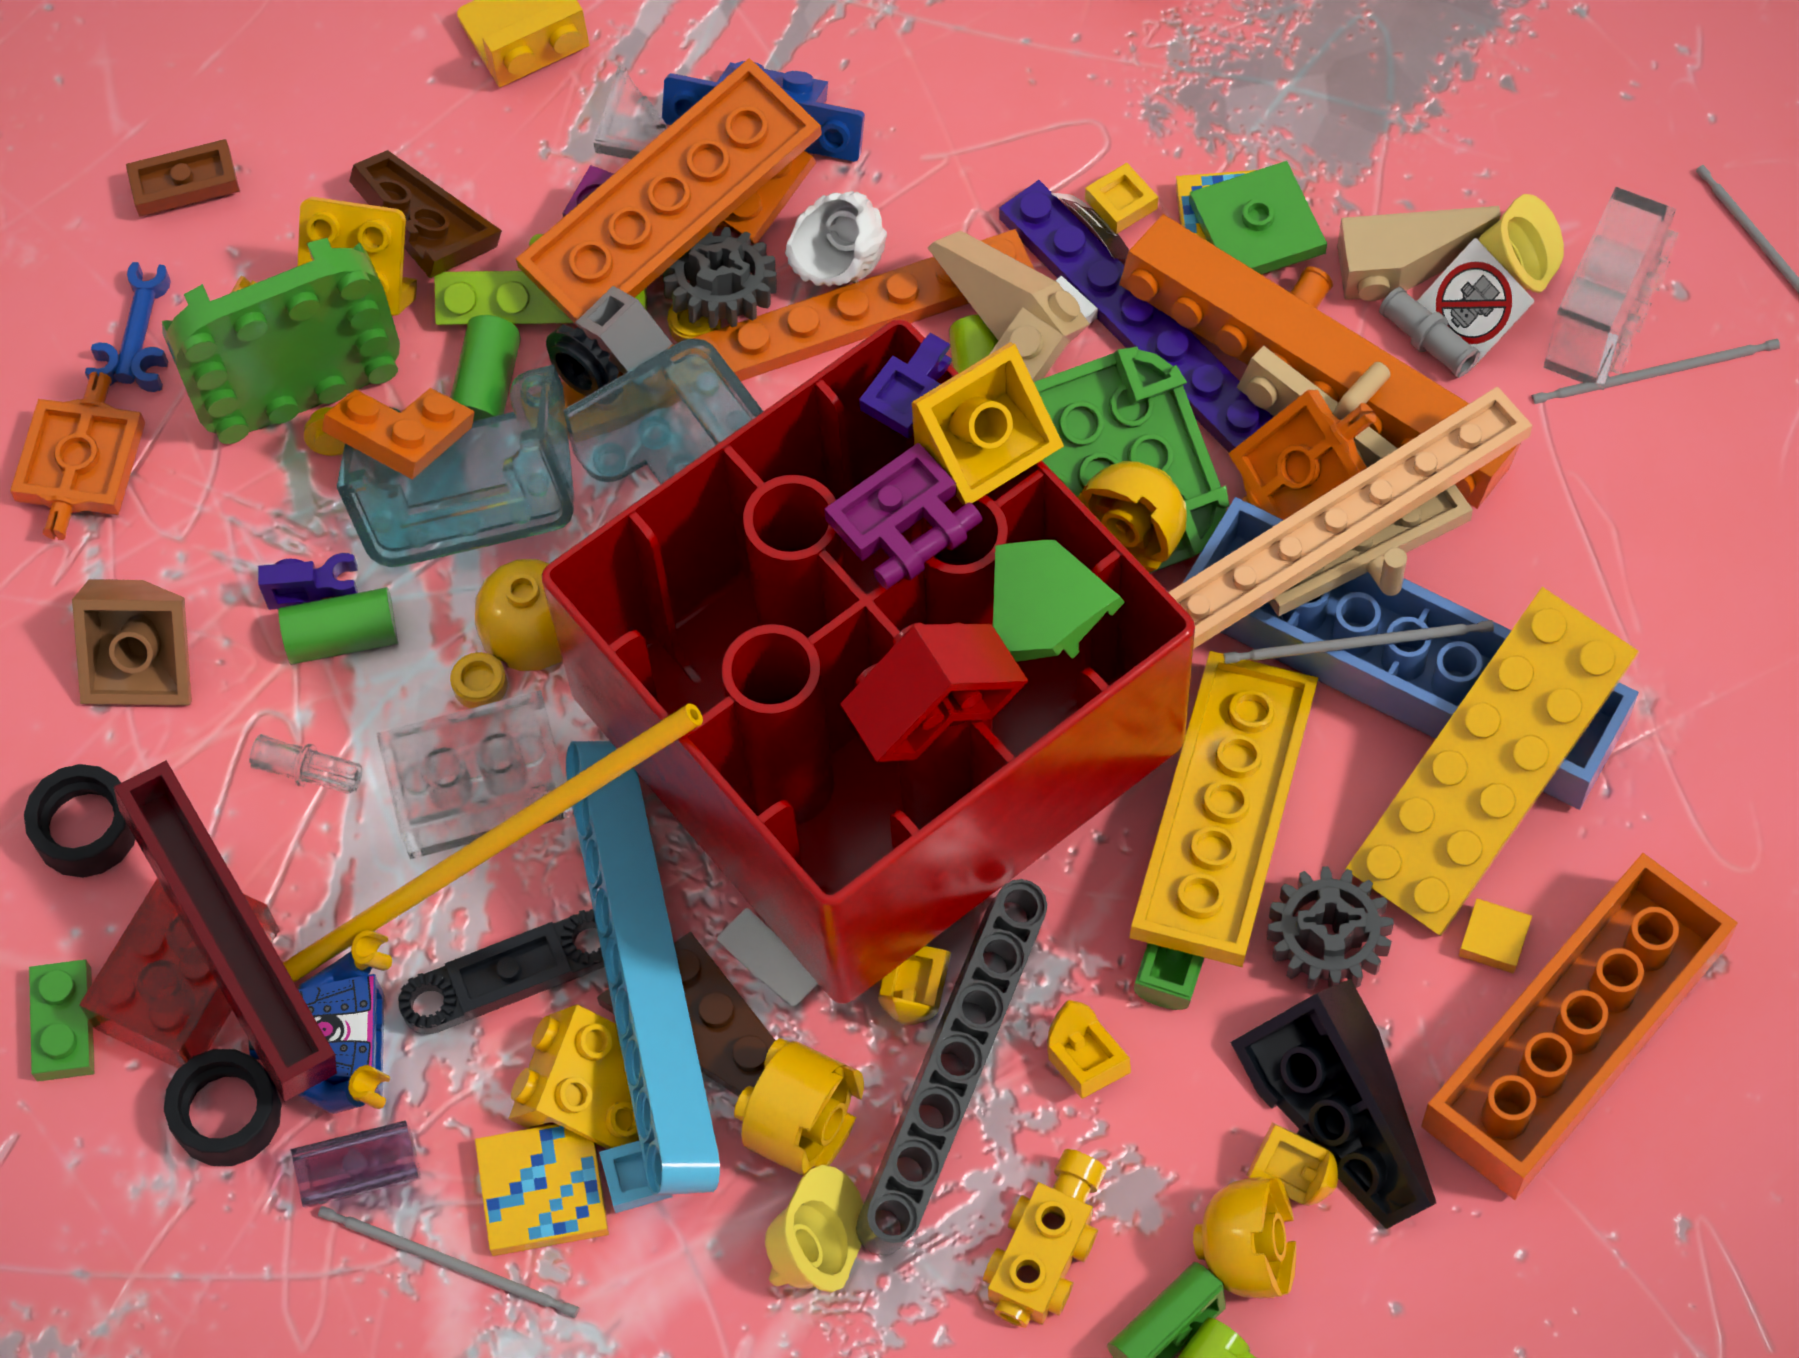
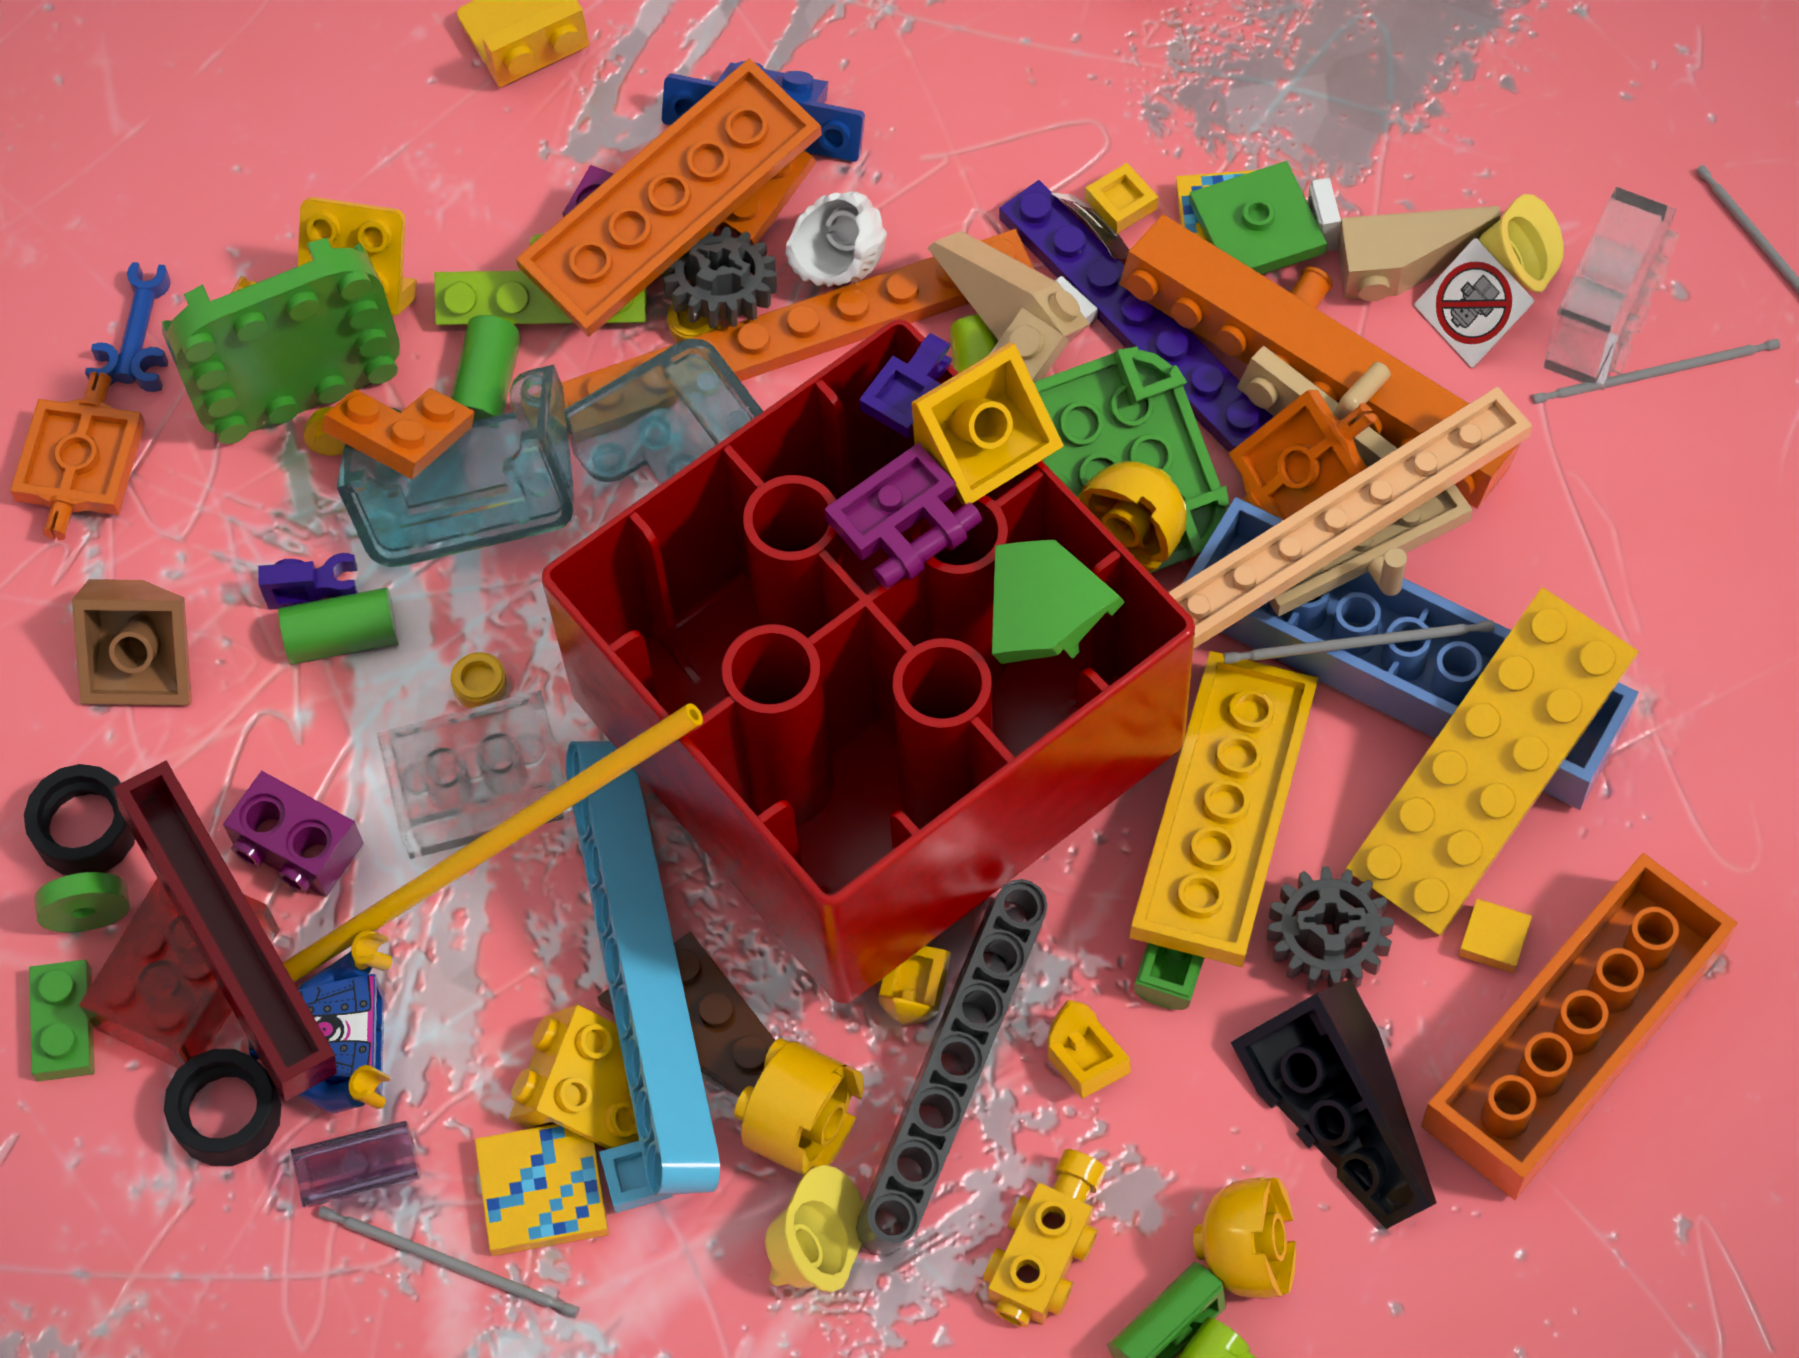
(82, 902): none -> bright green piece
(182, 177): dark orange plate -> none
(300, 826): none -> magenta brick
(305, 764): clear axle -> none
(438, 226): reddish brown wing -> none
(502, 974): black plate -> none
(516, 618): yellow cylinder -> none
(580, 360): black gear -> none
(623, 330): light grey brick -> none
(627, 120): clear tile -> none
(767, 957): white sticker -> none
(929, 682): red brick -> none
(1301, 1165): yellow plate -> none
(1325, 210): none -> white tile
(1429, 332): light grey pin -> none

